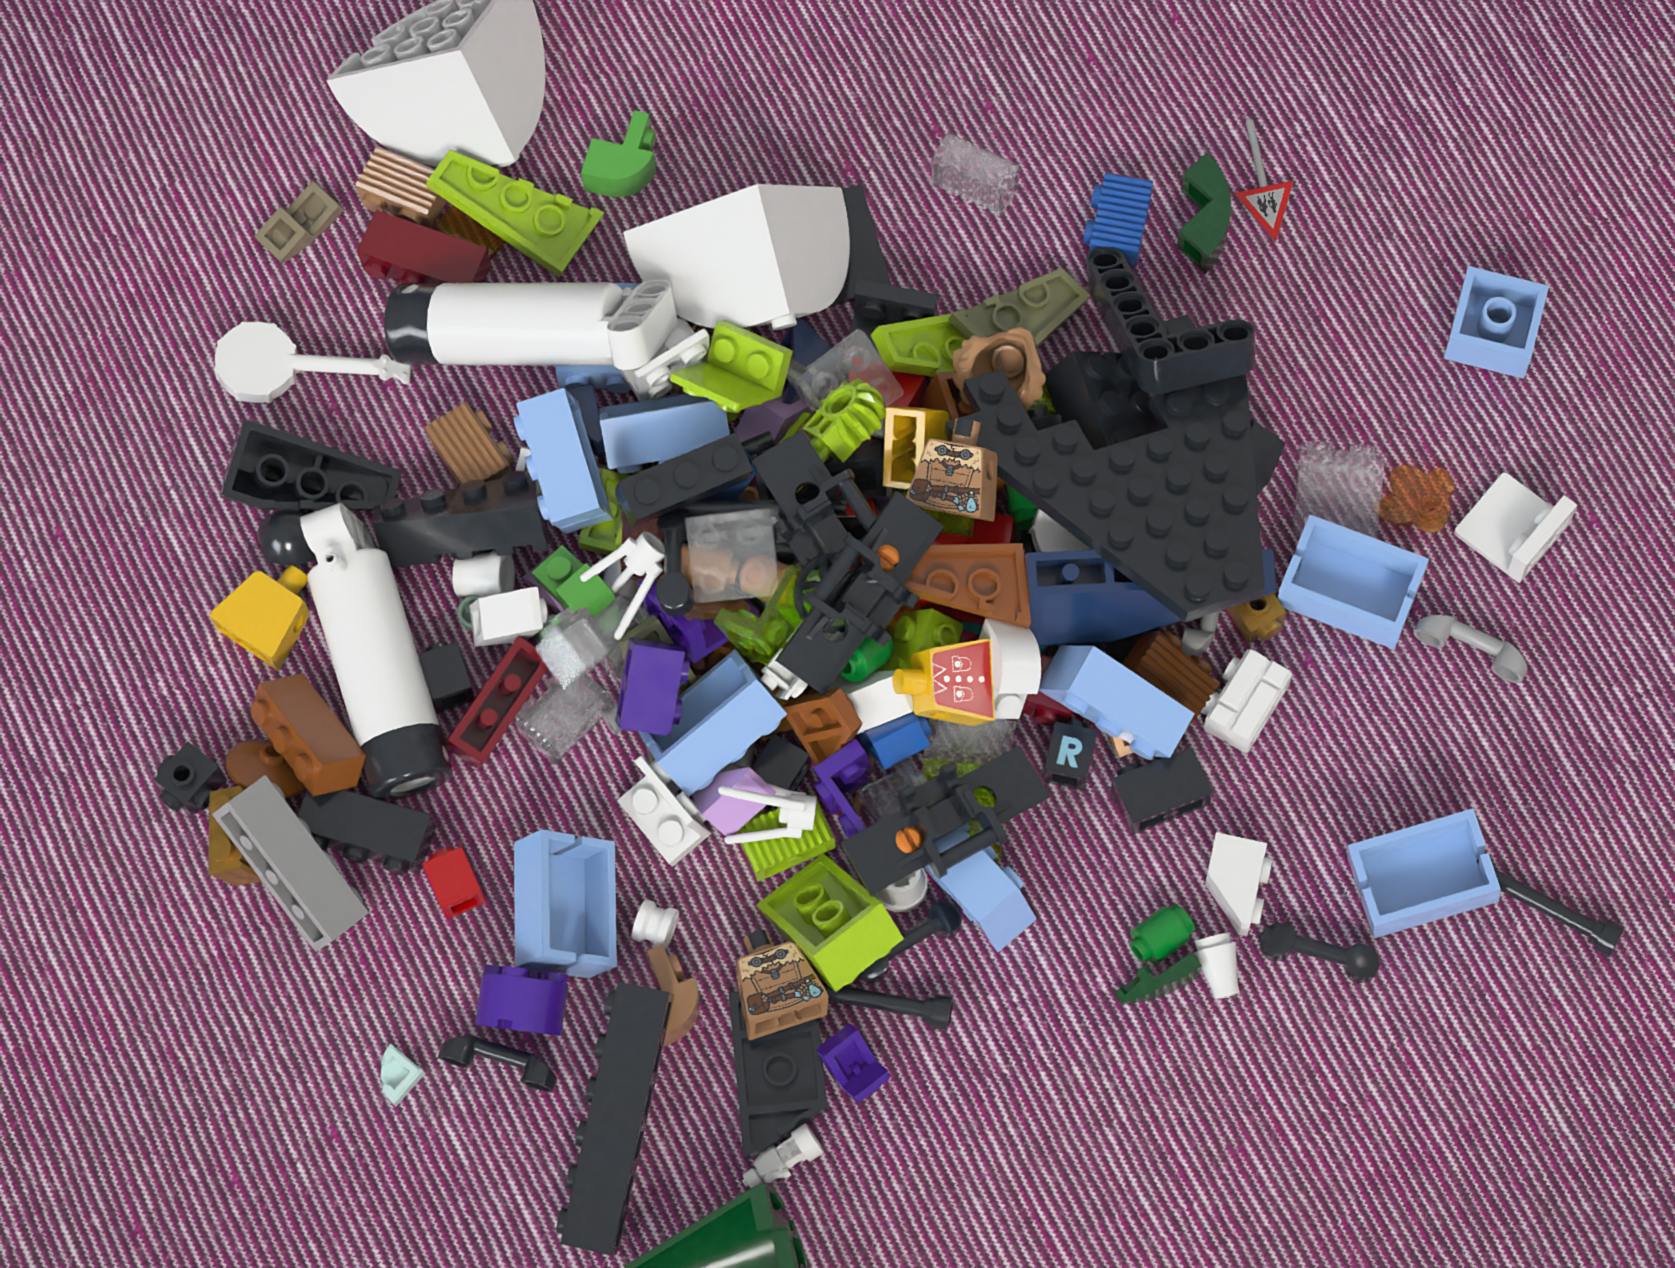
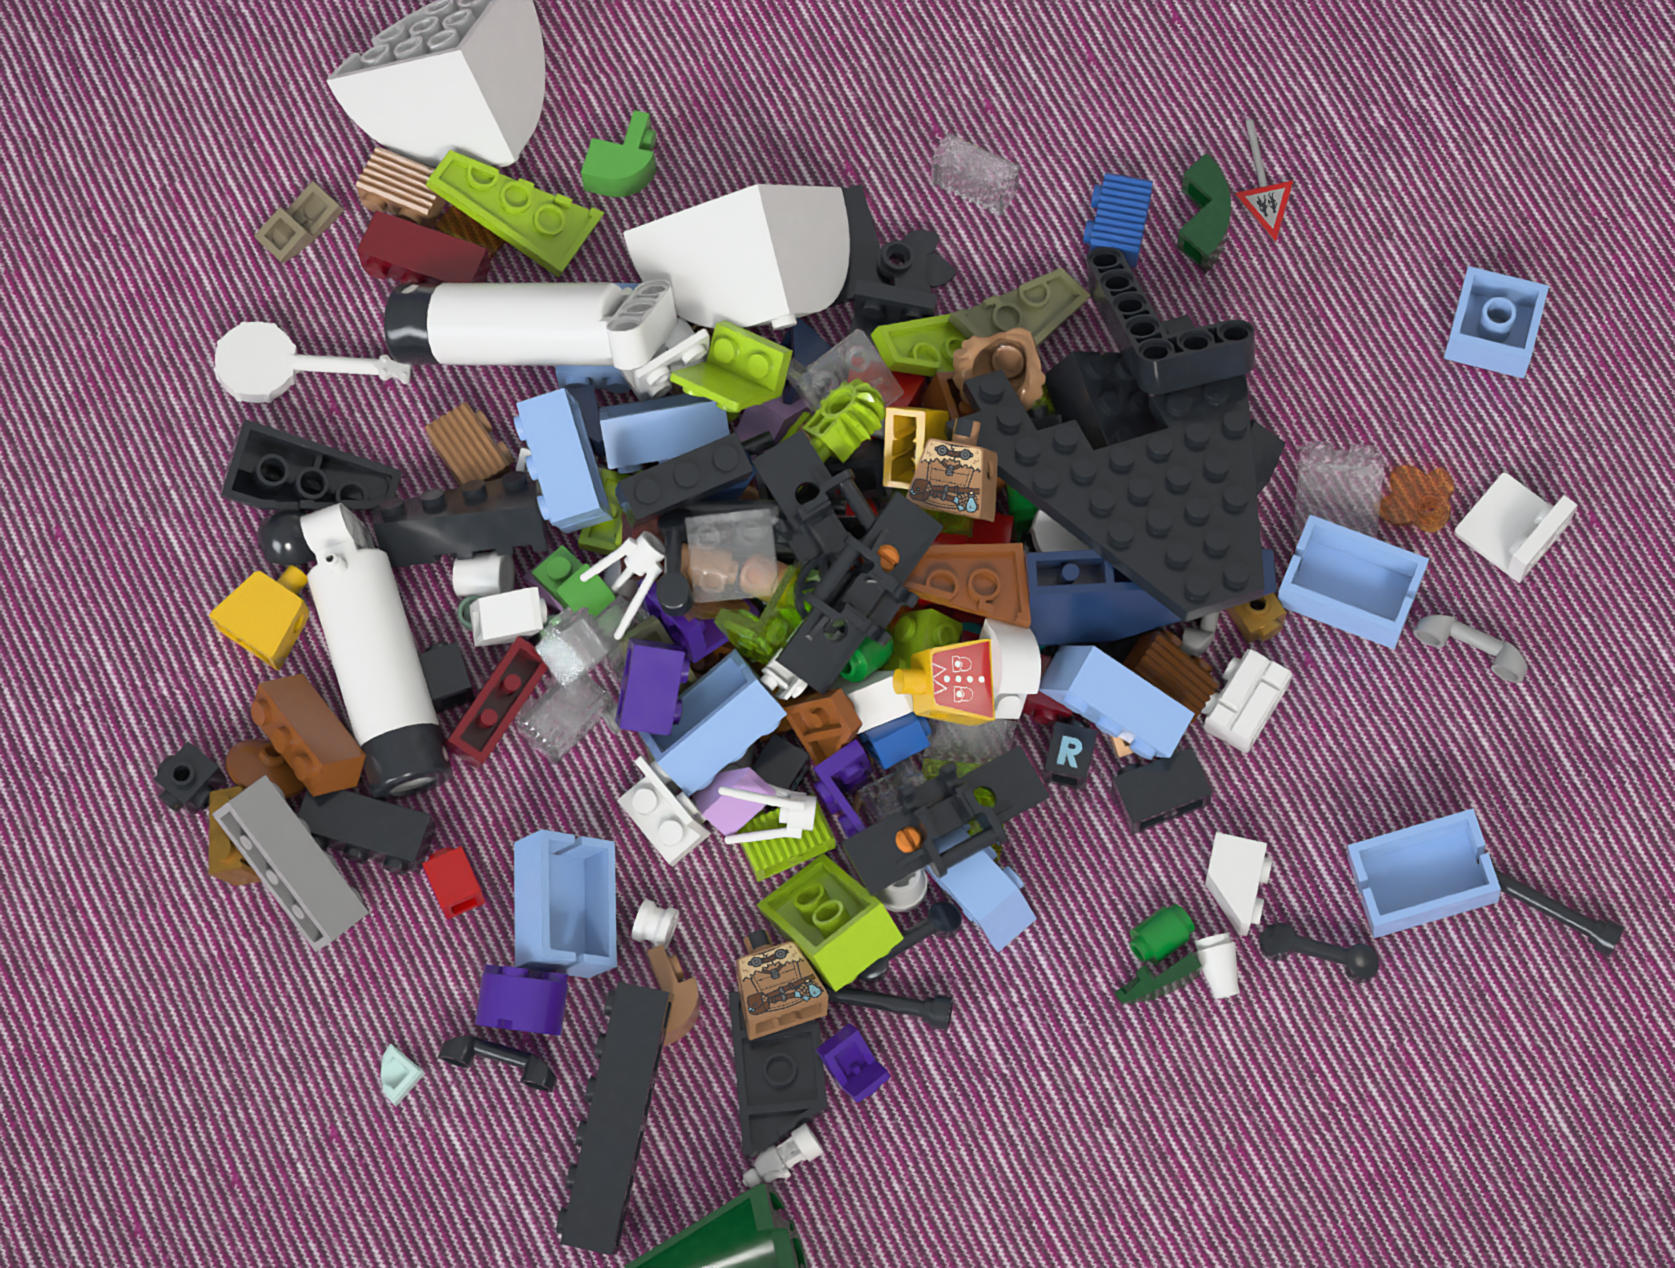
(921, 266): none -> black plate

